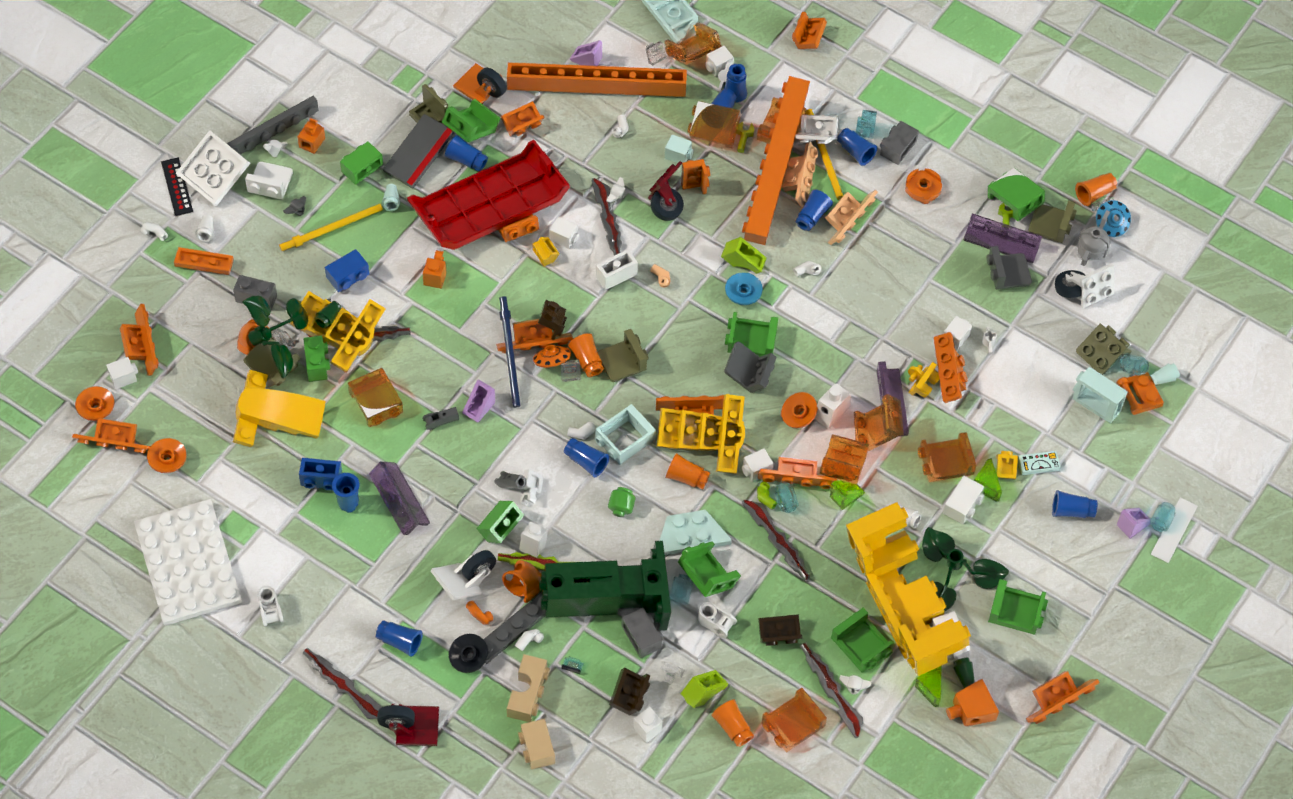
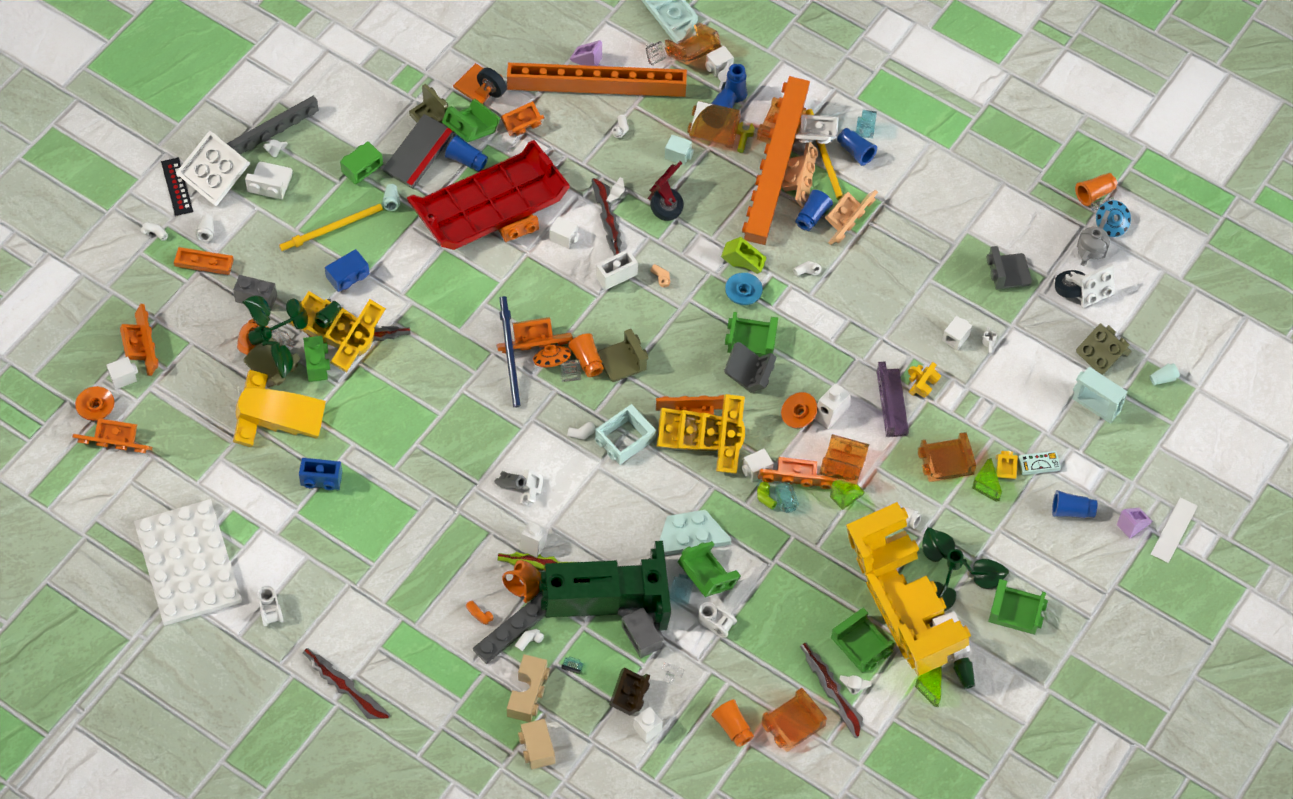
(163, 449): orange dish -> none
(296, 206): dark grey piece -> none
(311, 136): orange brick -> none
(346, 491): blue plant -> none
(376, 397): clear orange panel -> none
(398, 497): clear purple panel -> none
(400, 637): blue plant -> none
(411, 723): dark red plate -> none
(435, 271): orange brick -> none
(444, 417): dark grey bar -> none
(462, 647): black dish -> none
(463, 579): white plate -> none
(480, 401): lavender slope -> none
(500, 521): bright green brick -> none
(545, 250): yellow piece -> none
(553, 317): dark brown bracket -> none
(587, 456): blue plant -> none
(621, 501): bright green head -> none
(687, 472): orange plant -> none
(695, 175): orange bracket -> none
(703, 688): lime arch -> none
(778, 539): flat silver sword -> none
(779, 628): dark brown bracket -> none
(808, 31): orange bracket -> none
(880, 423): clear orange panel -> none
(899, 142): flat silver piece -> none
(923, 194): orange plate -> none
(950, 368): orange bracket -> none
(963, 500): white brick -> none
(973, 705): orange torso -> none
(1005, 214): lime bar -> none
(1009, 239): clear purple panel -> none
(1017, 193): bright green panel -> none
(1052, 222): olive bracket -> none
(1056, 693): orange bracket -> none
(1134, 364): clear light blue brick -> none
(1145, 391): orange plate -> none
(1163, 517): clear light blue brick -> none

